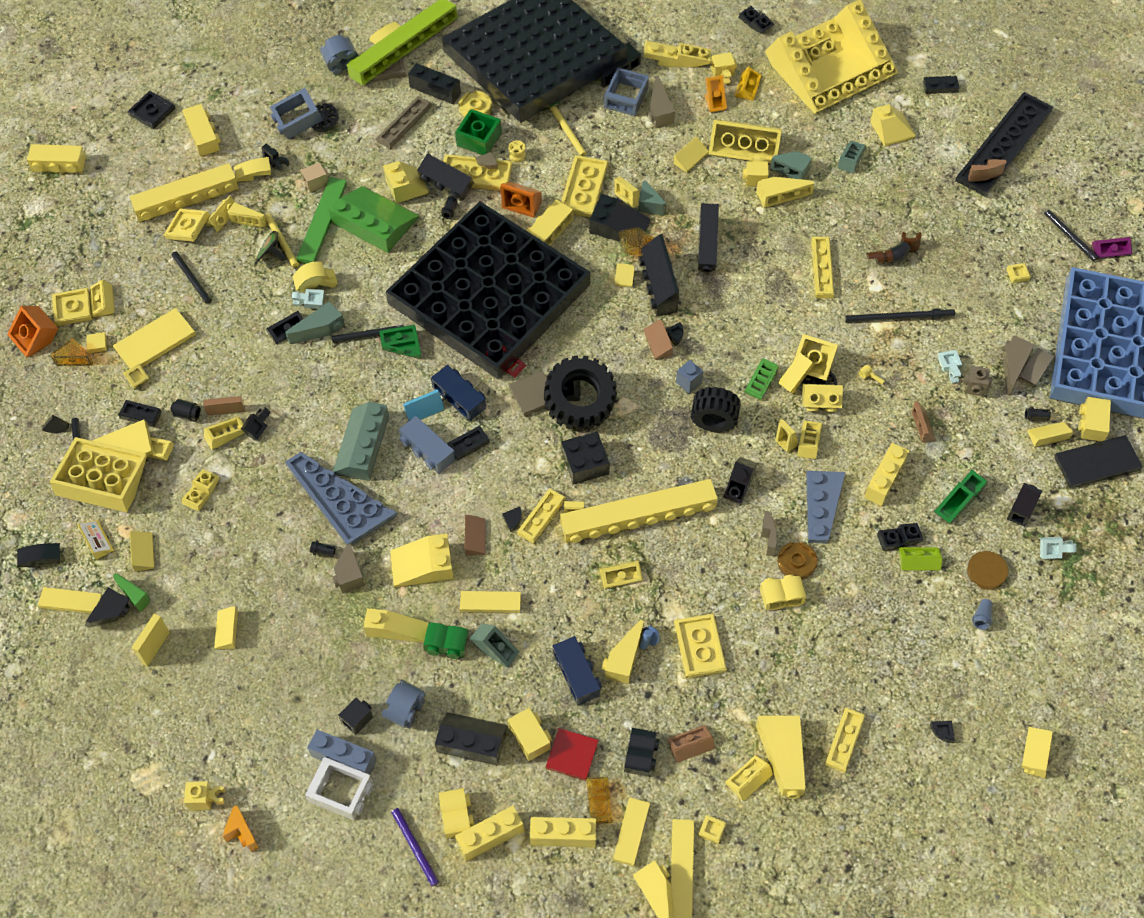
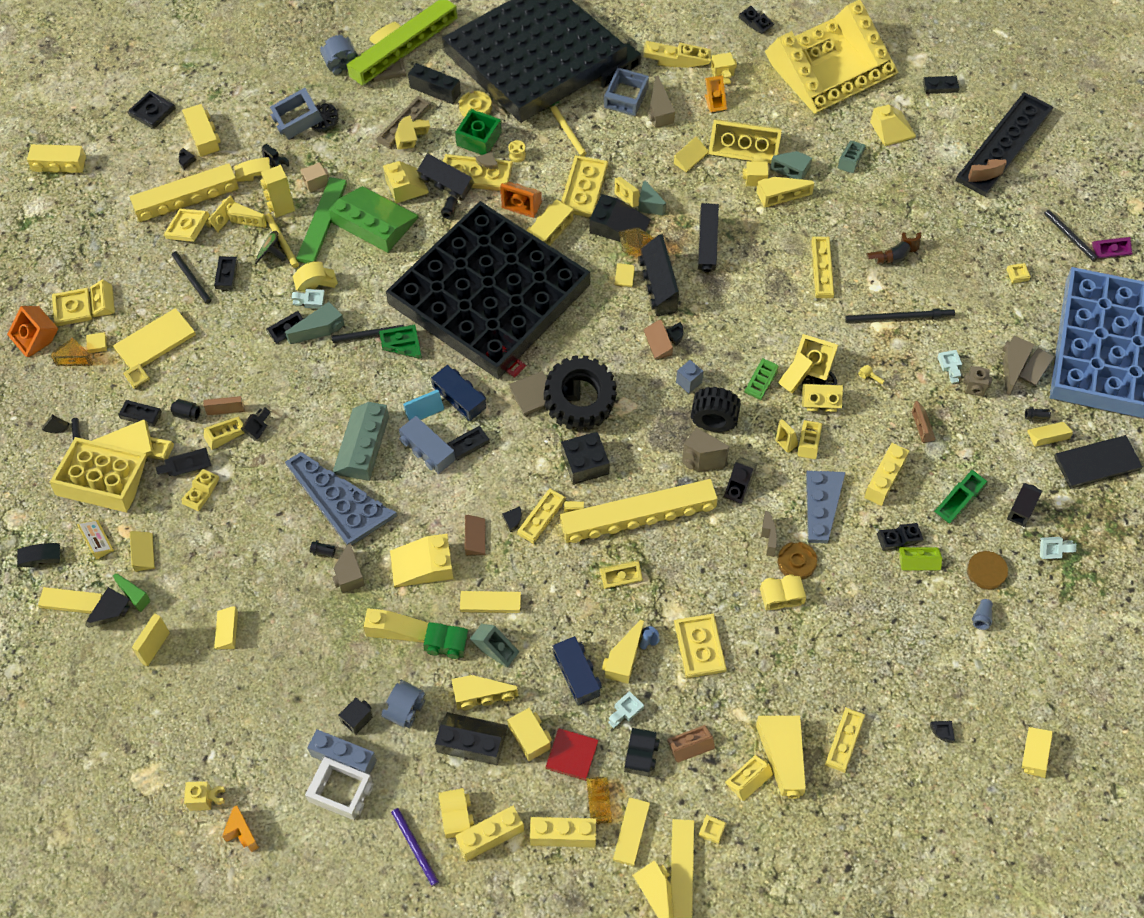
(185, 158): none -> black tile
(185, 462): none -> black hinge
(226, 272): none -> black plate
(277, 191): none -> light yellow brick
(407, 131): none -> light yellow brick
(475, 690): none -> light yellow slope
(626, 708): none -> light aqua plate
(704, 452): none -> dark tan slope
(748, 84): yellow slope -> none
(1095, 419): light yellow brick -> none

